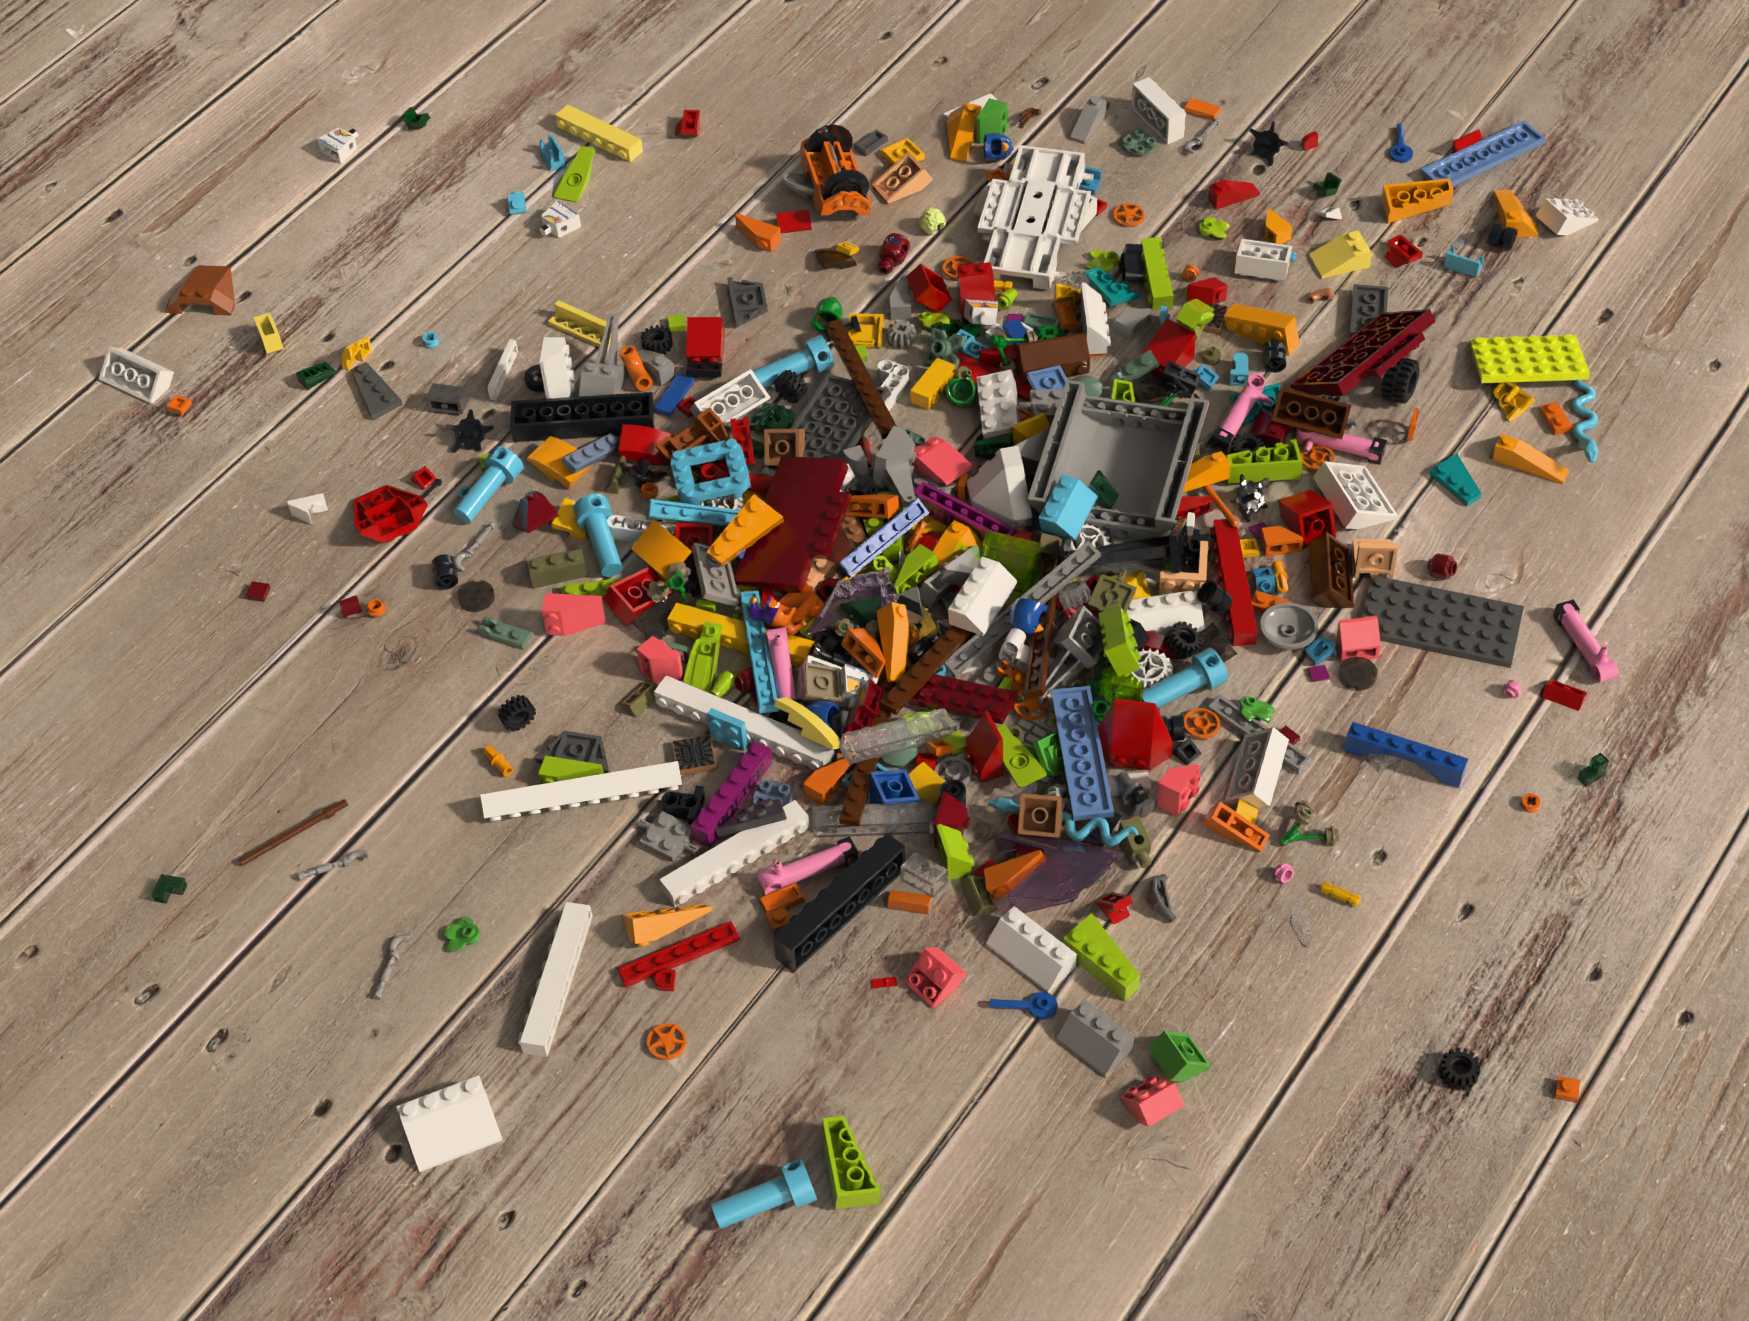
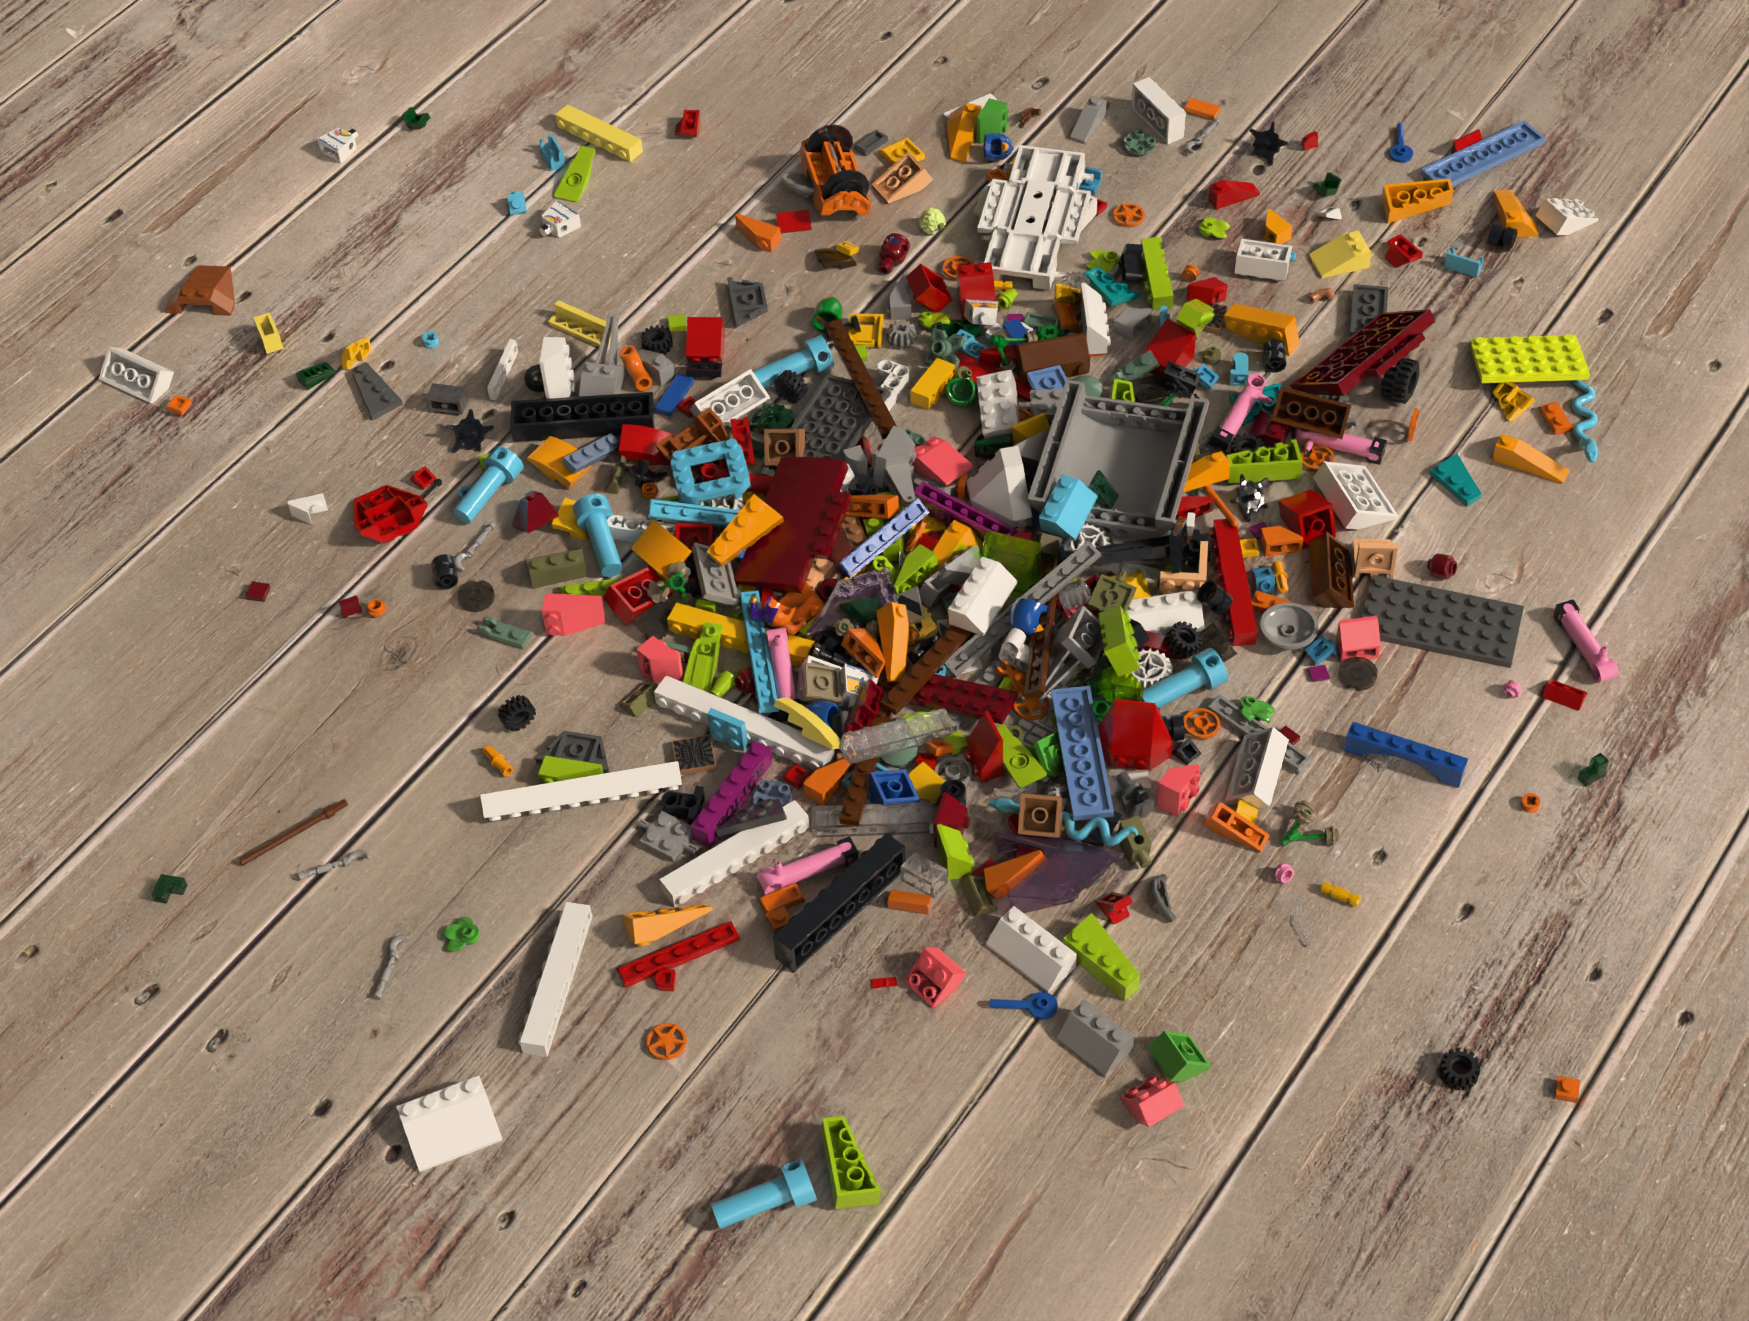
(796, 776): none -> red tile

